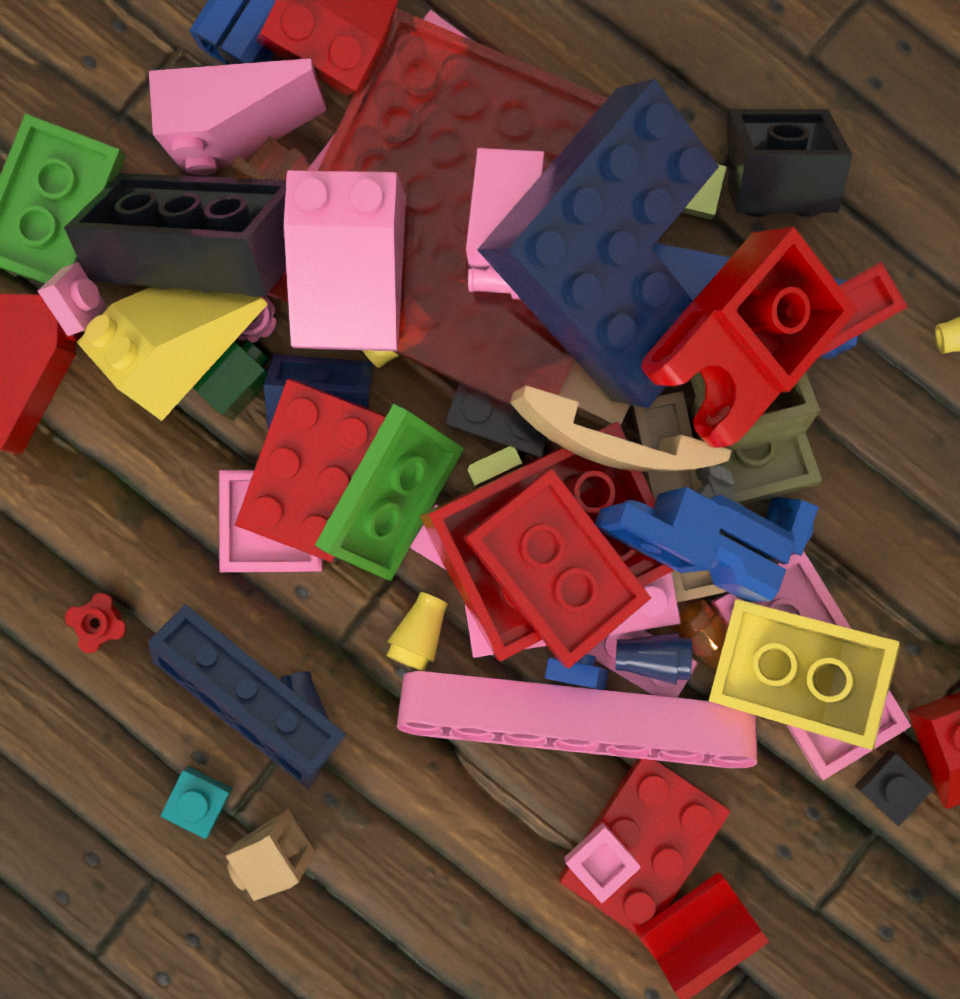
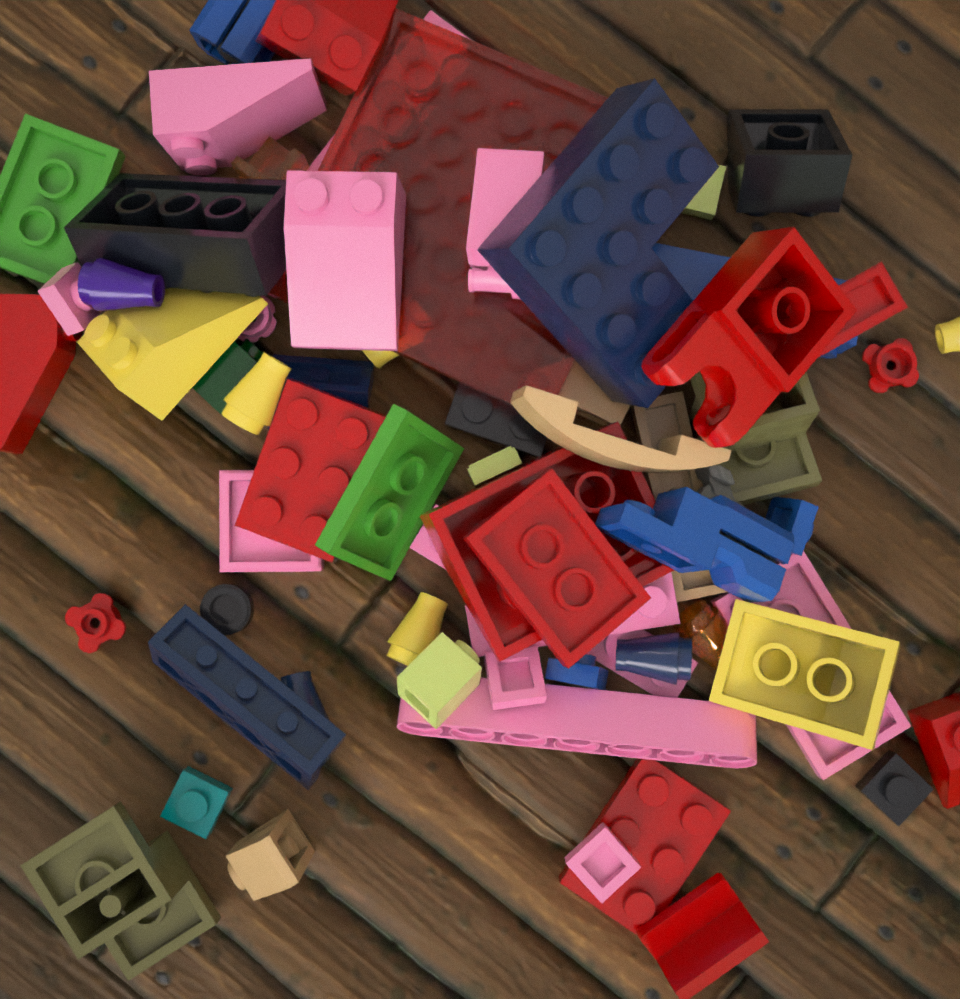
(117, 286): none -> dark purple cone
(121, 892): none -> olive bracket
(227, 608): none -> black tile
(256, 396): none -> light yellow cone
(440, 679): none -> yellowish green brick
(516, 679): none -> bright pink plate
(904, 360): none -> red plate

